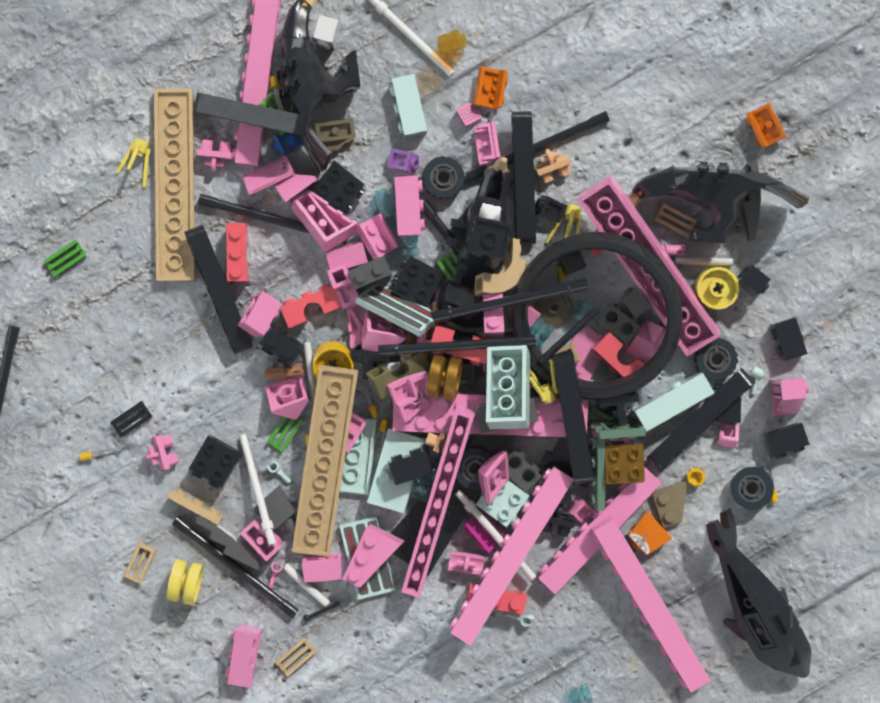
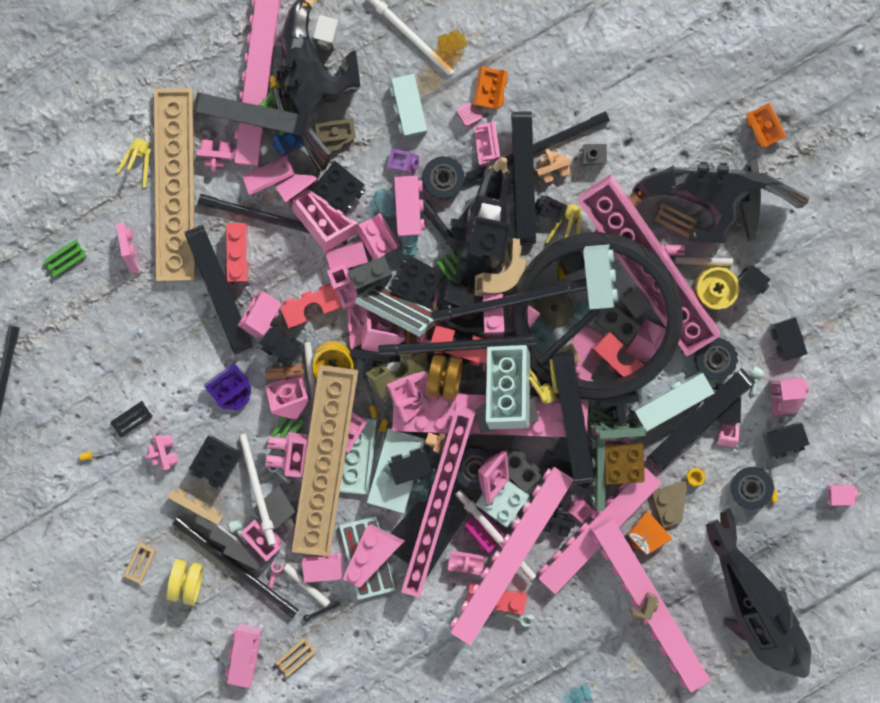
(127, 249): none -> bright pink wing
(230, 388): none -> dark purple slope
(236, 526): none -> light aqua hand
(295, 452): none -> bright pink brick
(593, 154): none -> dark grey brick
(600, 276): none -> light aqua brick
(649, 606): none -> dark tan bracket
(841, 494): none -> bright pink brick

